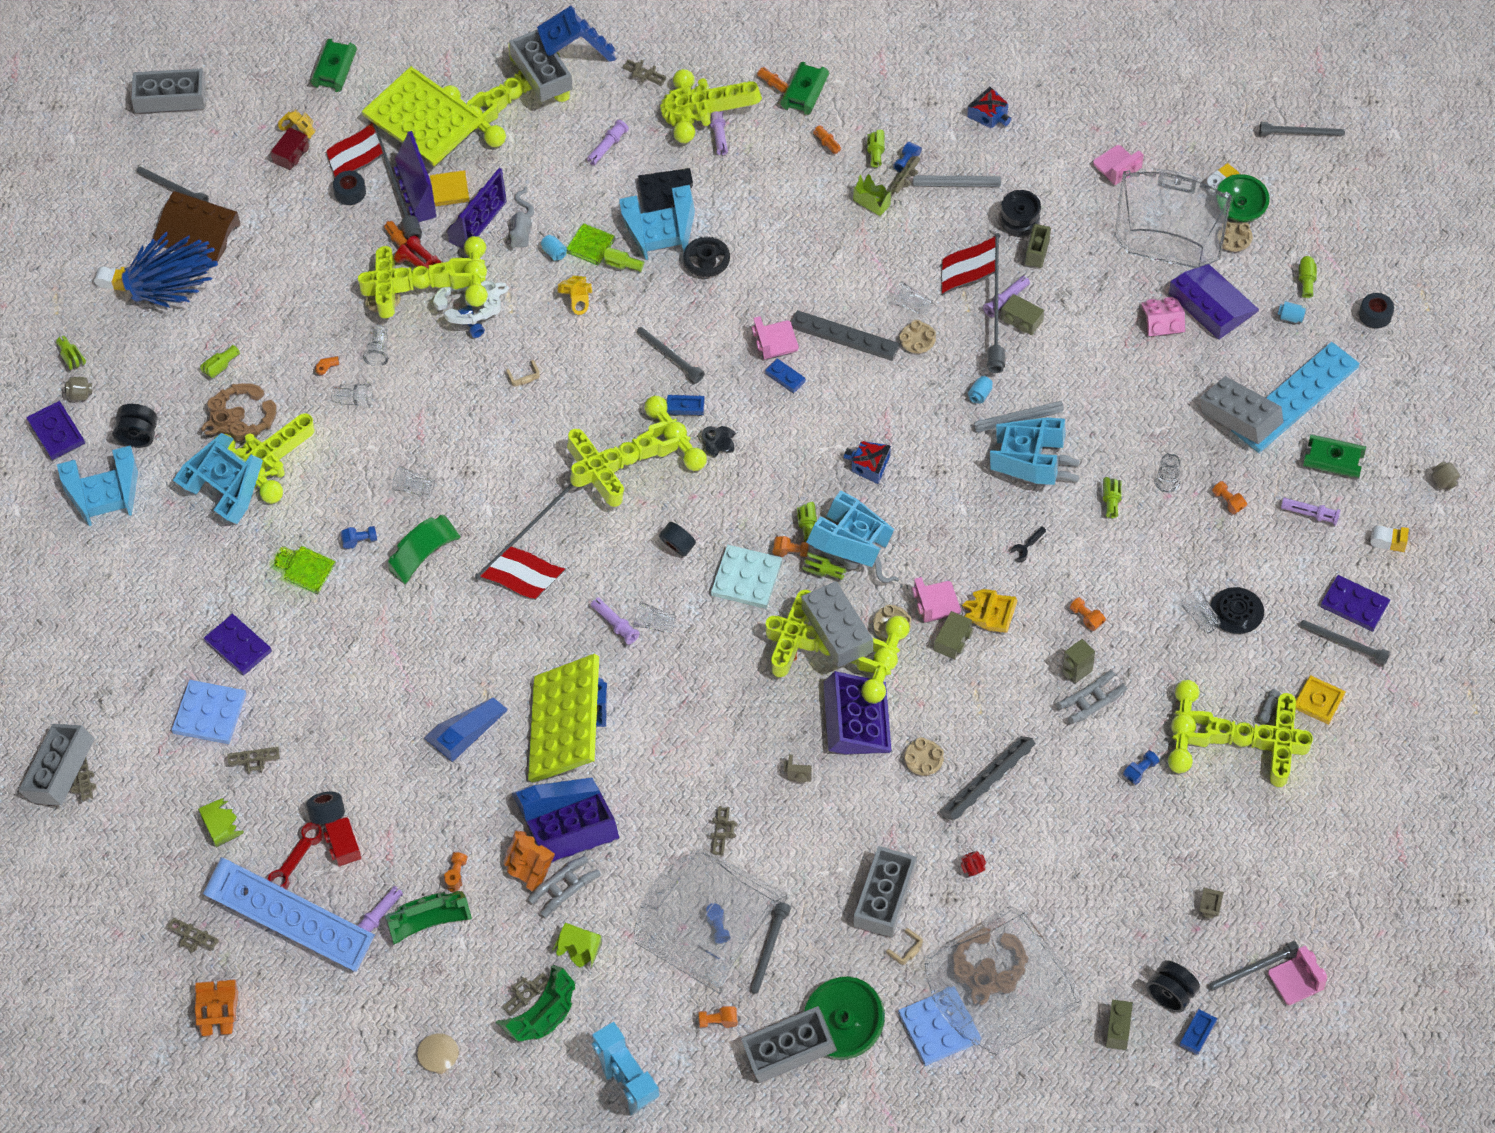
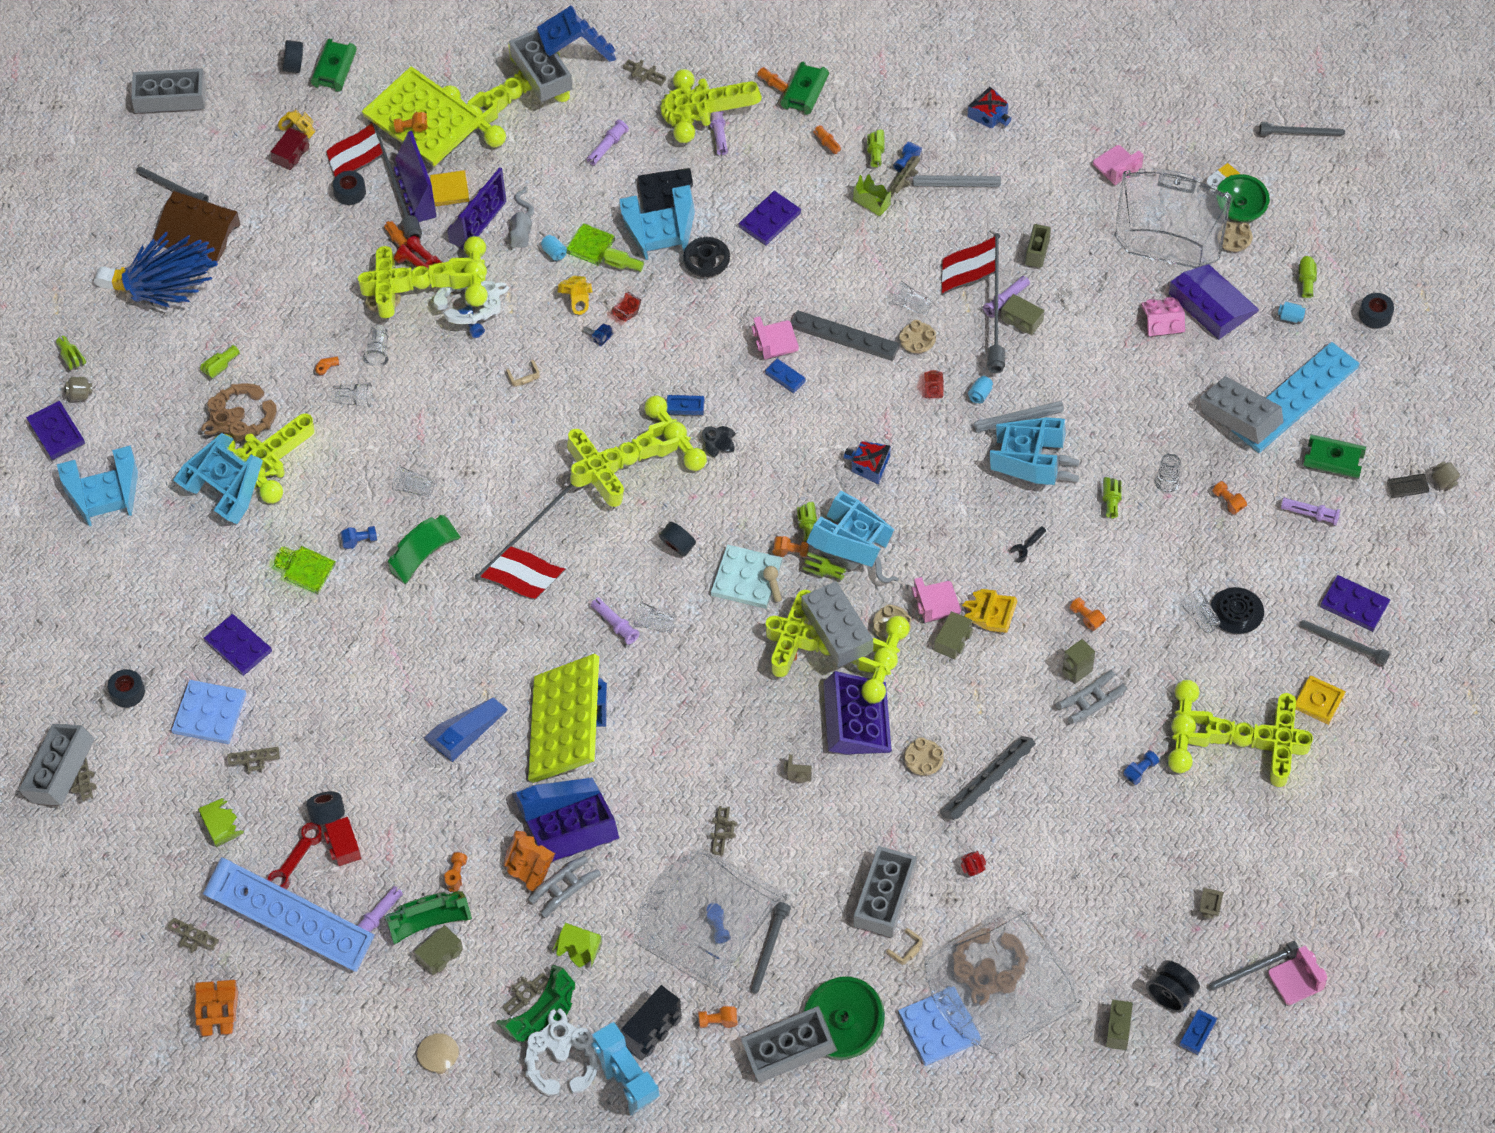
(126, 688): none -> black wheel
(135, 425): black wheel -> none
(292, 56): none -> black wheel
(417, 123): none -> orange leg
(439, 950): none -> olive brick
(560, 1047): none -> white piece
(600, 335): none -> clear blue piece
(627, 308): none -> clear red bracket
(652, 1022): none -> black brick
(695, 373): dark grey piece -> none
(769, 218): none -> dark purple plate
(771, 573): none -> tan bar
(933, 384): none -> clear red bracket
(1020, 212): black wheel -> none
(1268, 707): light grey axle -> none
(1389, 538): leg -> none
(1408, 485): none -> clear smoke tile

